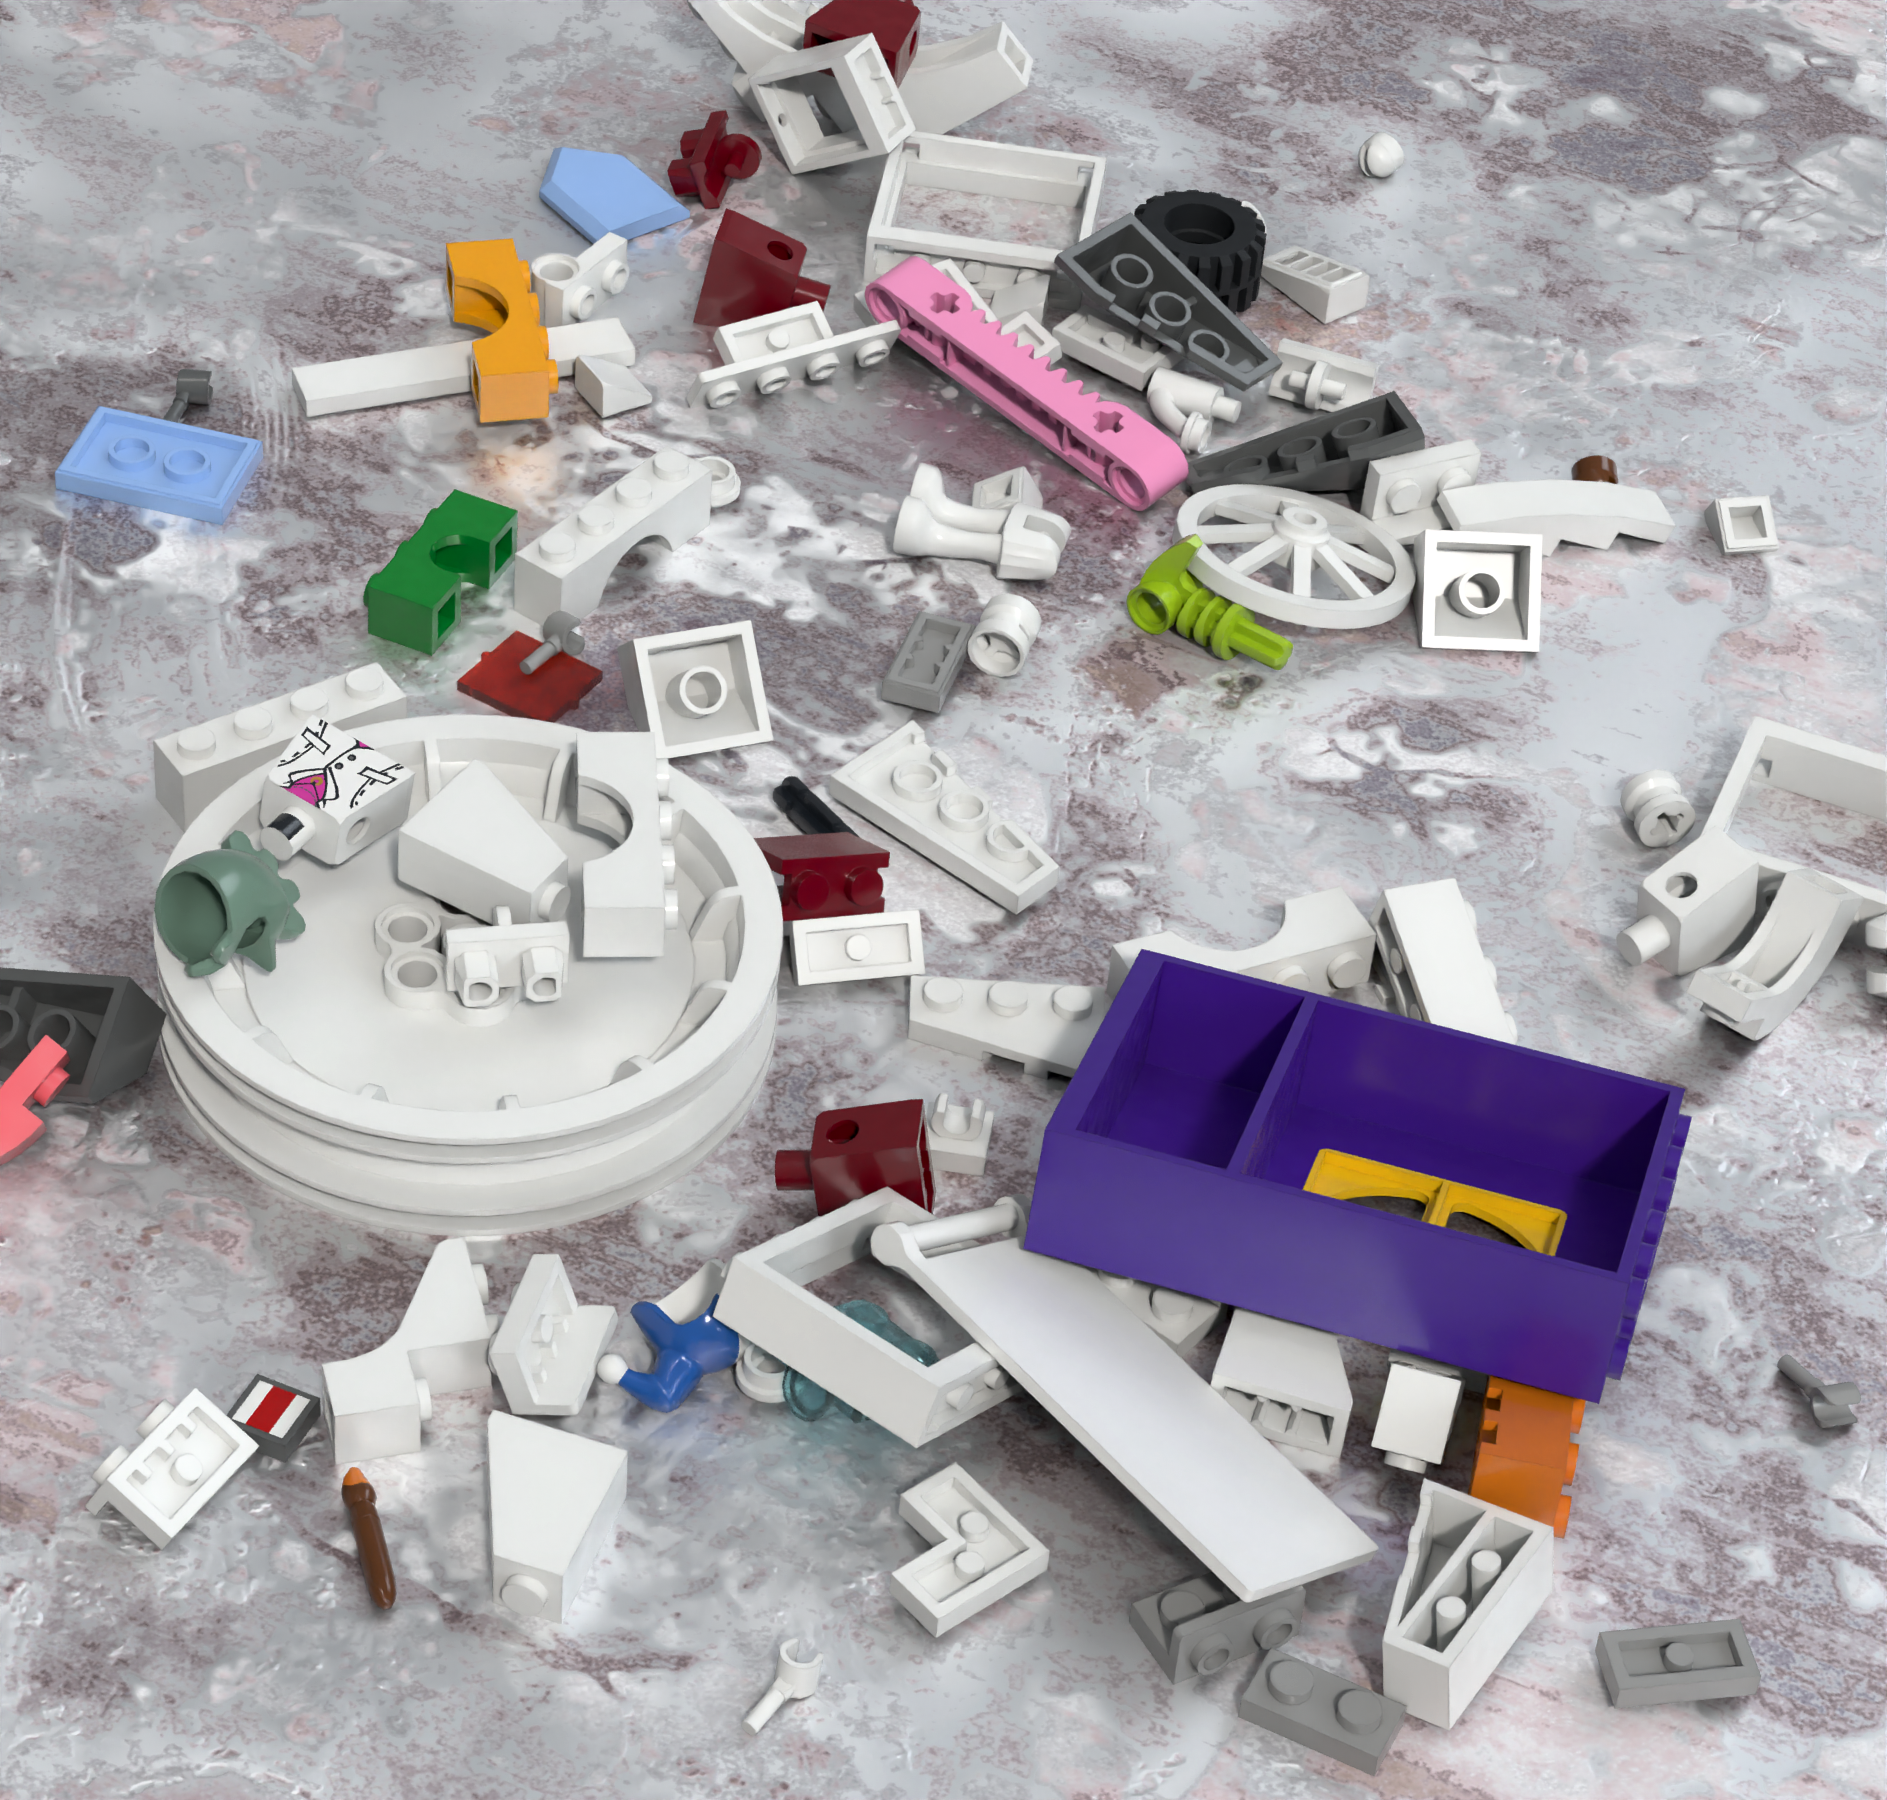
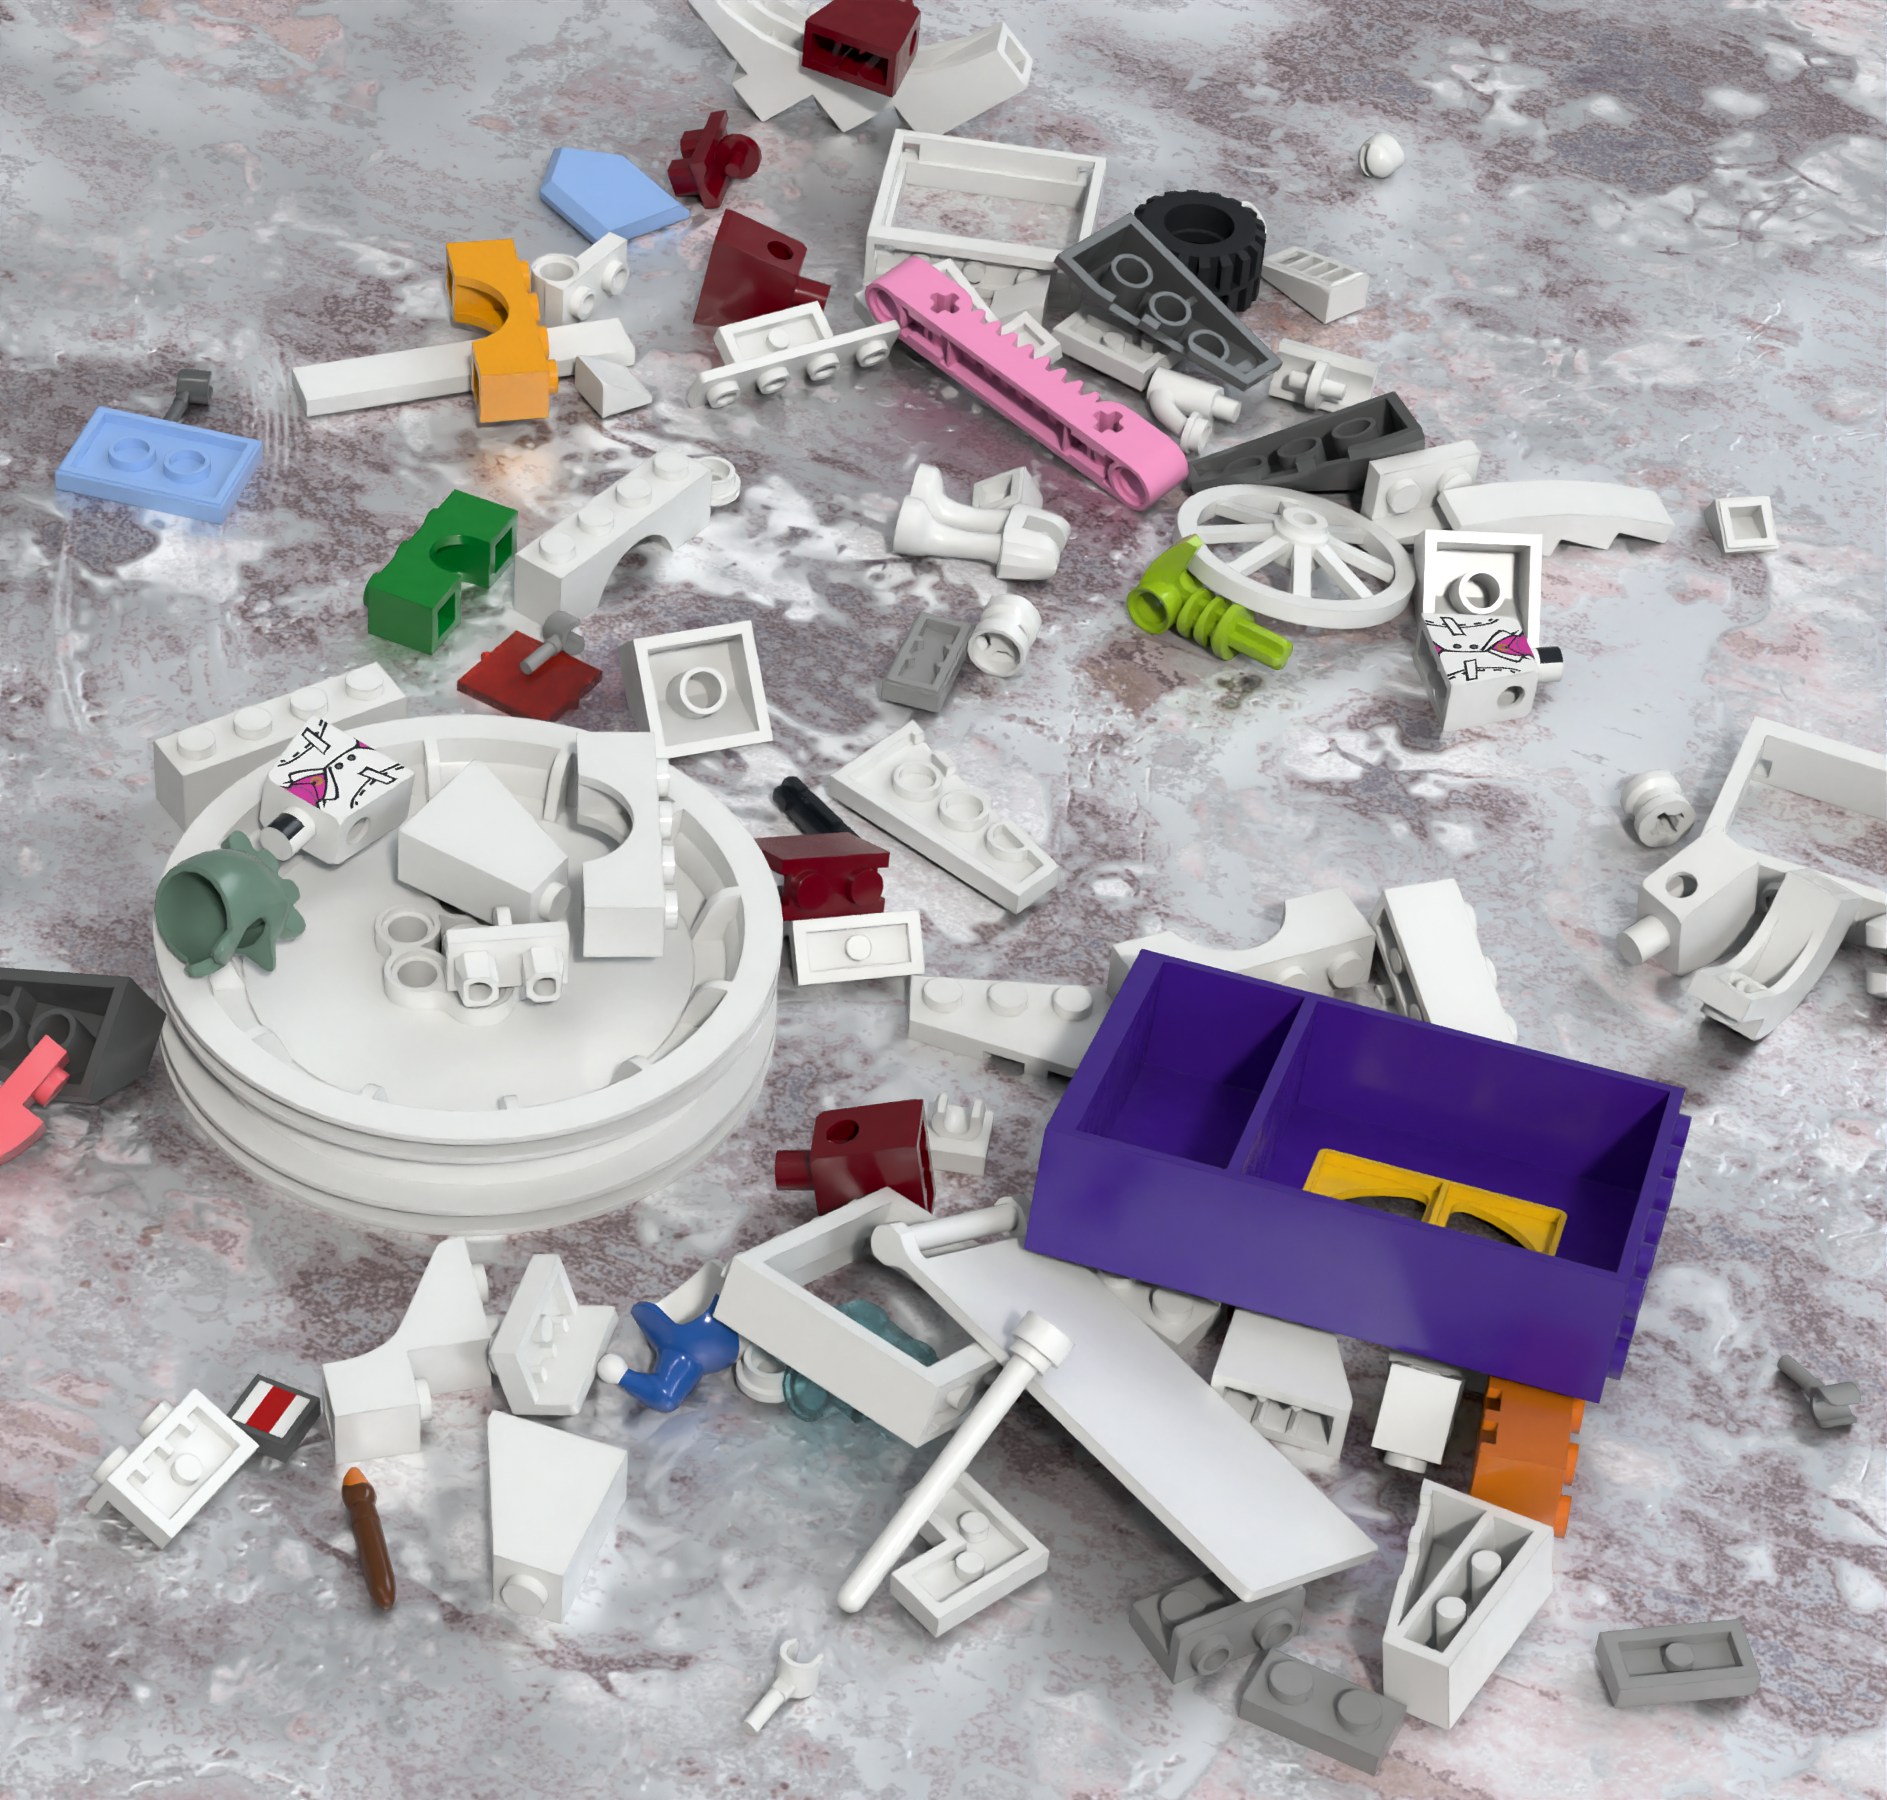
(866, 87): white window -> none
(1035, 1349): none -> white piece
(1480, 668): none -> white torso
(1595, 469): reddish brown hinge -> none

